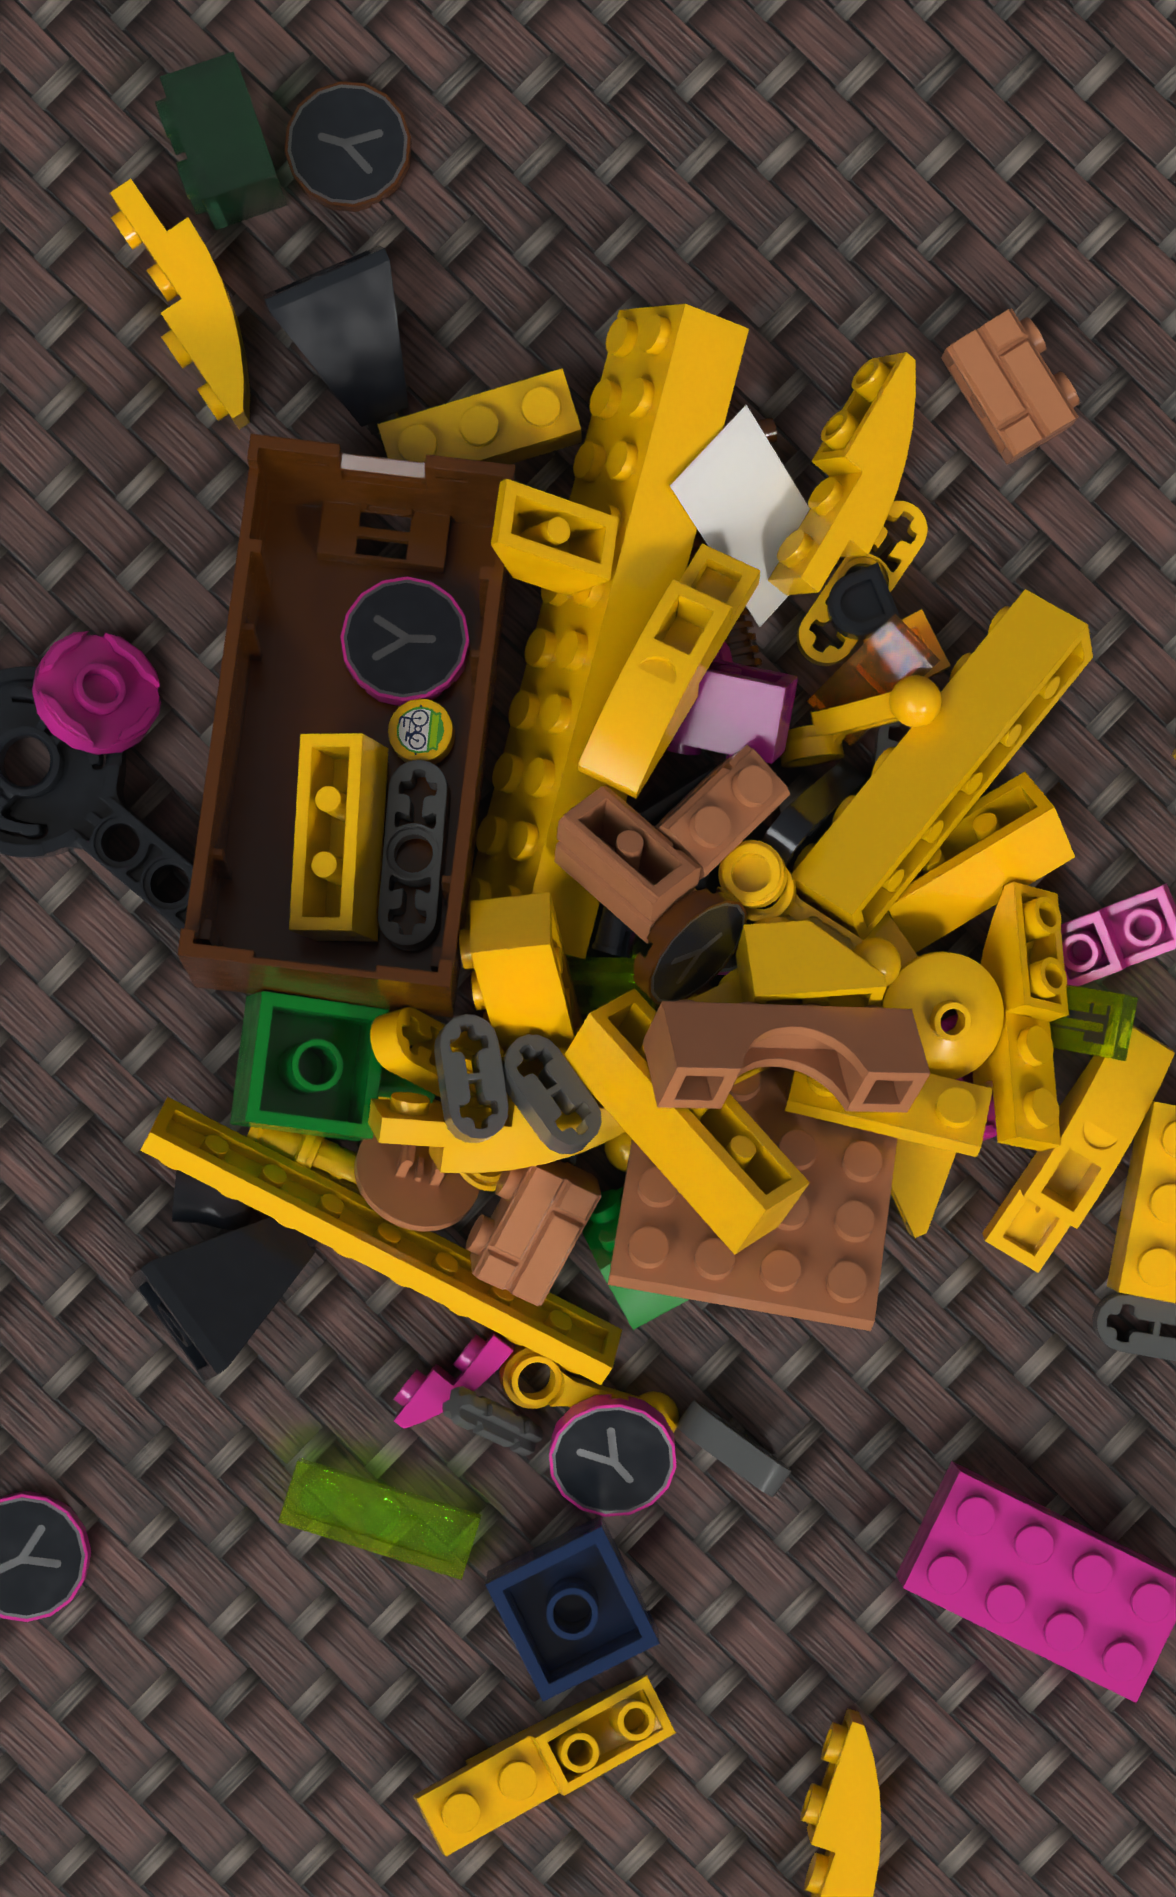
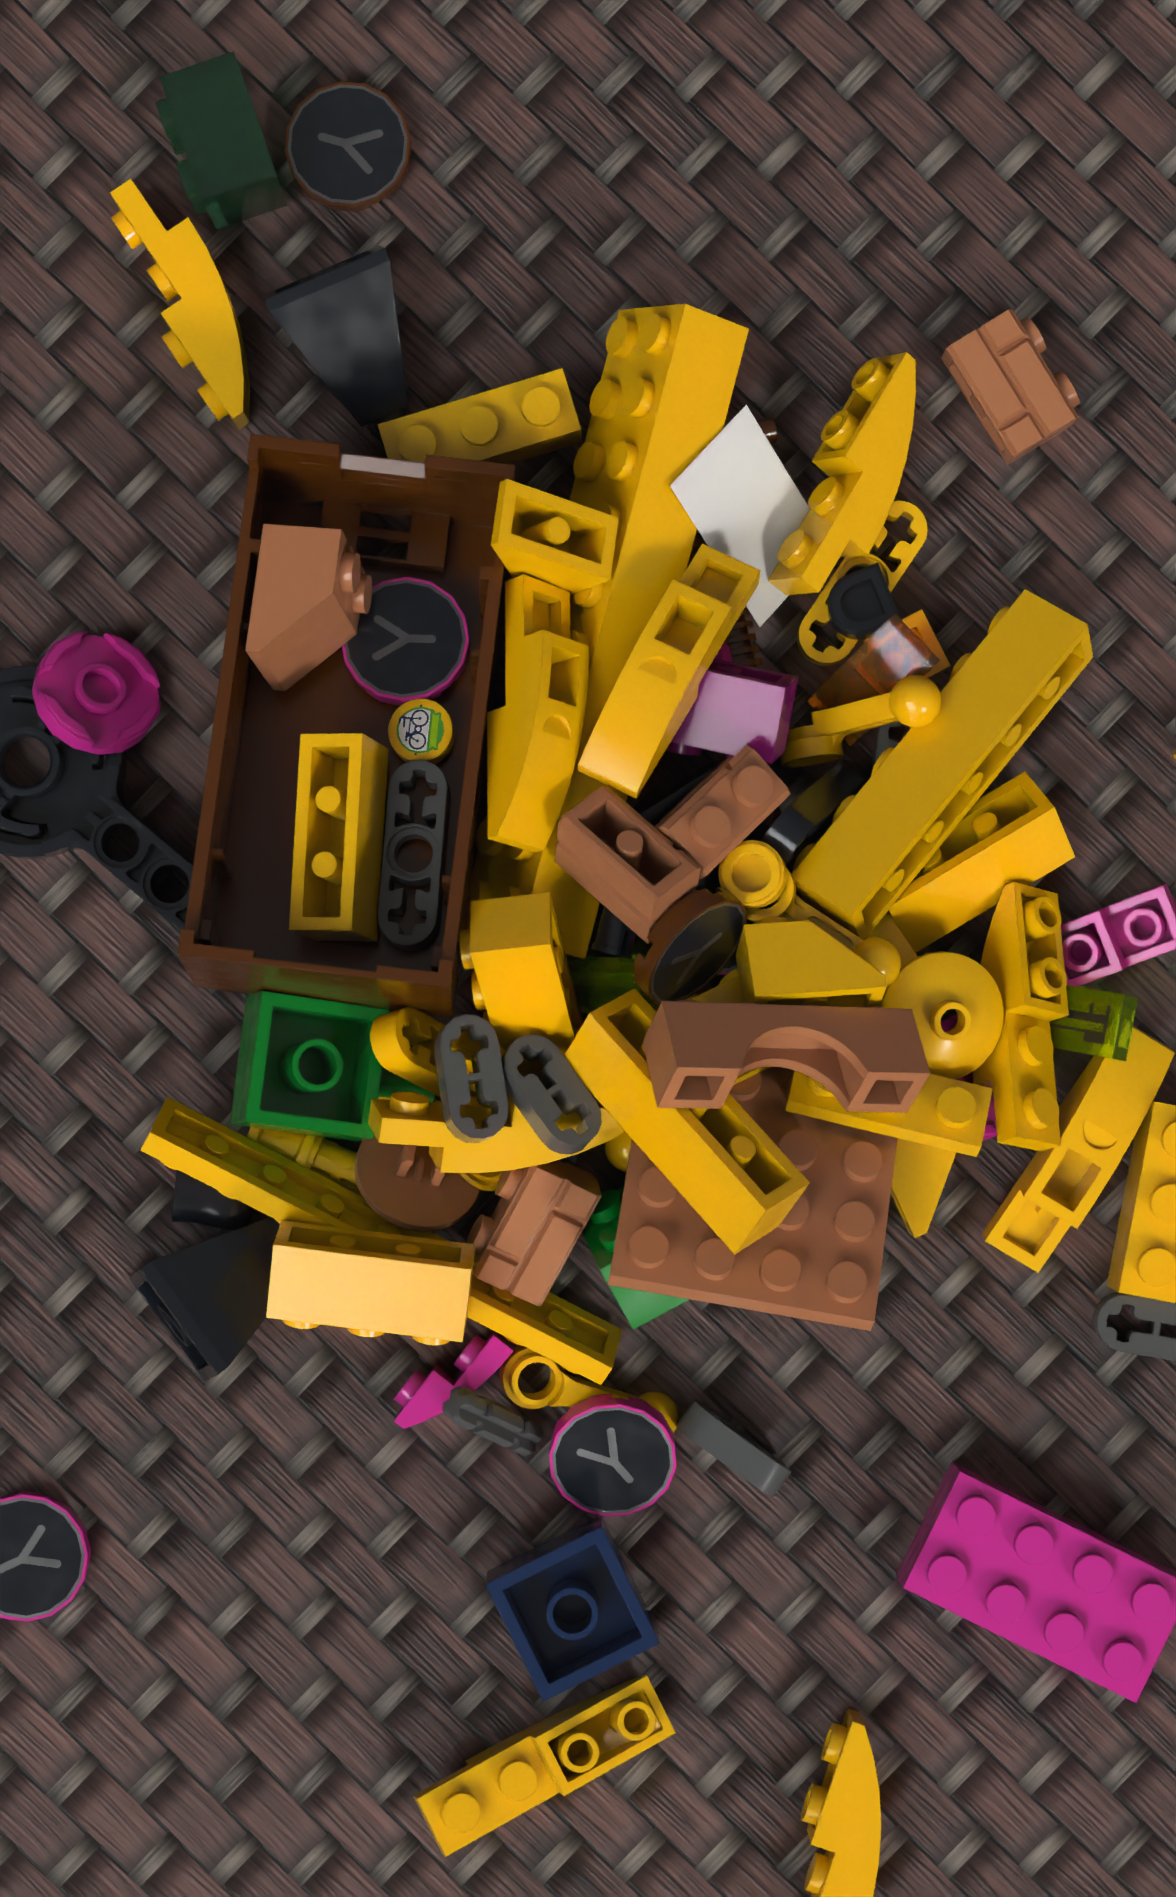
(304, 601): none -> nougat slope
(370, 1282): none -> yellow brick
(379, 1518): clear neon green plate -> none
(541, 727): none -> yellow slope

